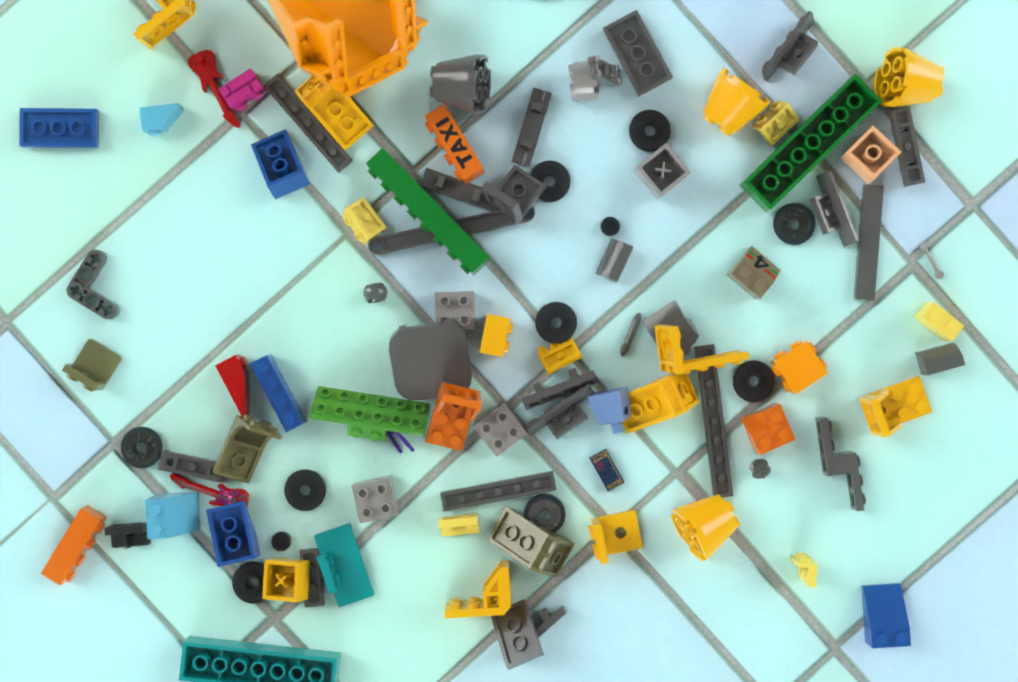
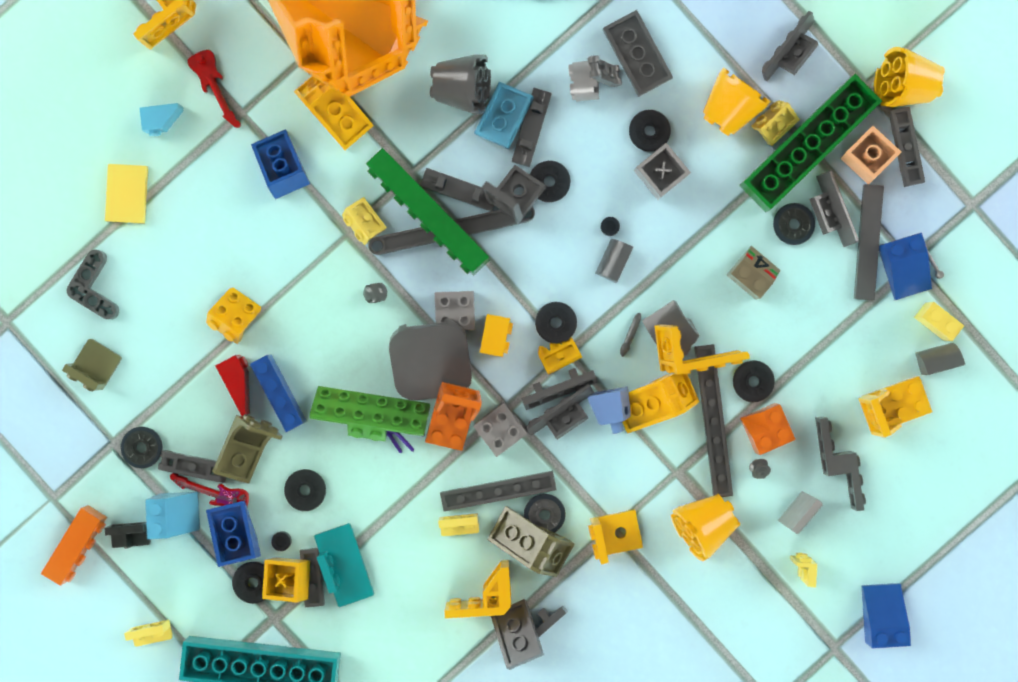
(58, 128): blue plate -> none
(126, 193): none -> light yellow tile
(149, 633): none -> light yellow bracket
(232, 315): none -> yellow bracket
(242, 90): dark pink brick -> none
(308, 123): dark grey tile -> none
(375, 499): light grey brick -> none
(454, 143): orange brick -> none
(504, 115): none -> medium azure tile
(606, 470): dark blue tile -> none
(798, 366): light orange brick -> none
(800, 512): none -> light grey tile
(906, 265): none -> blue slope

